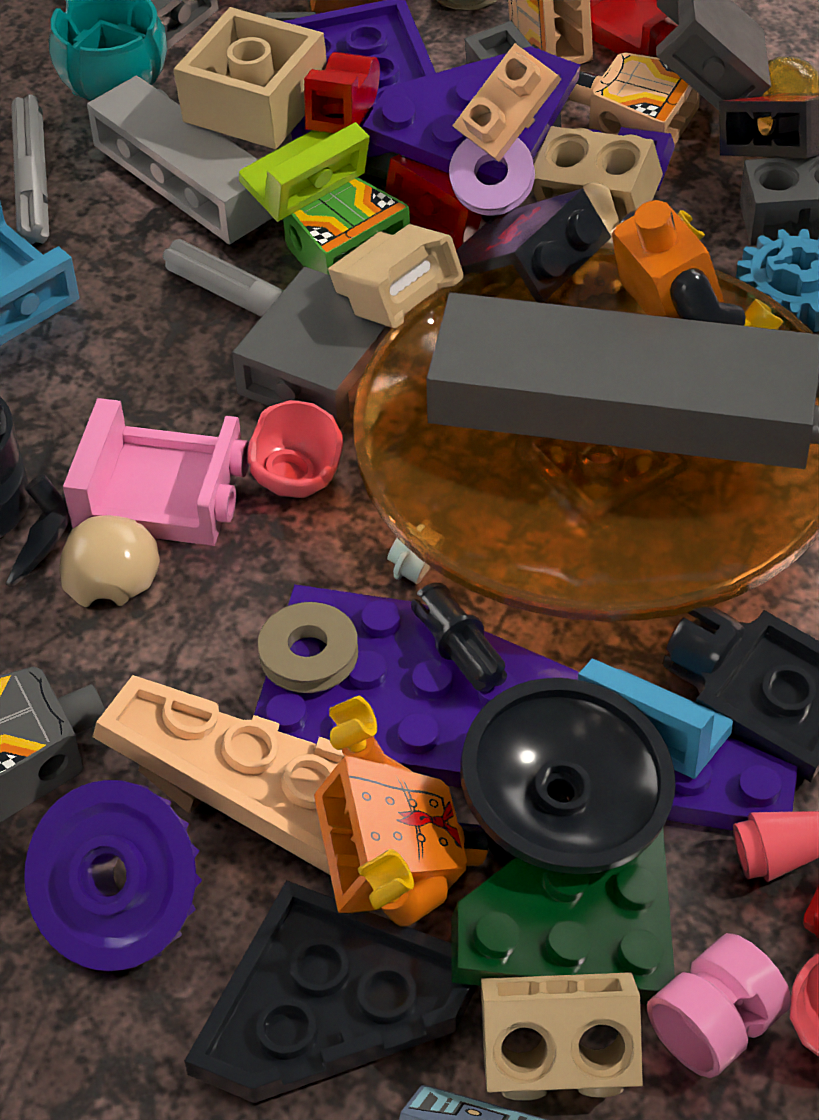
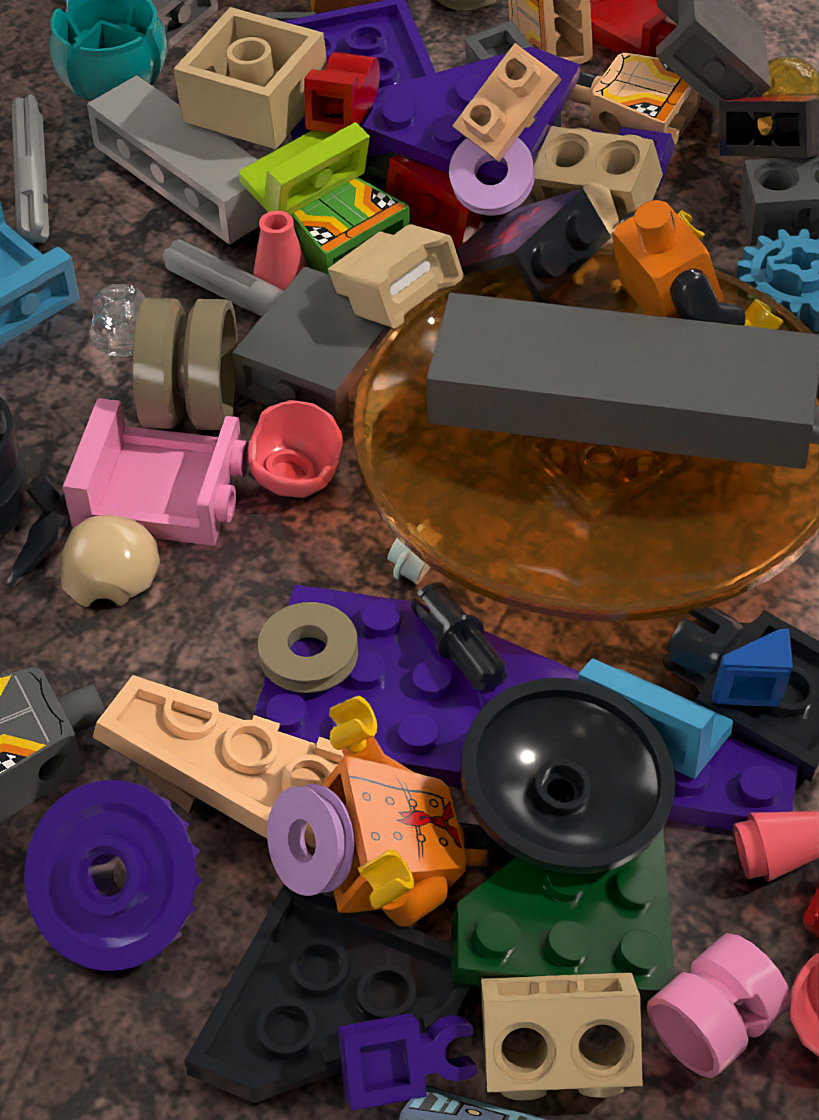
(115, 319): none -> clear wheel
(184, 363): none -> dark tan wheel
(278, 250): none -> coral cone
(333, 836): none -> lavender piece
(389, 1058): none -> dark purple plate
(755, 672): none -> blue slope

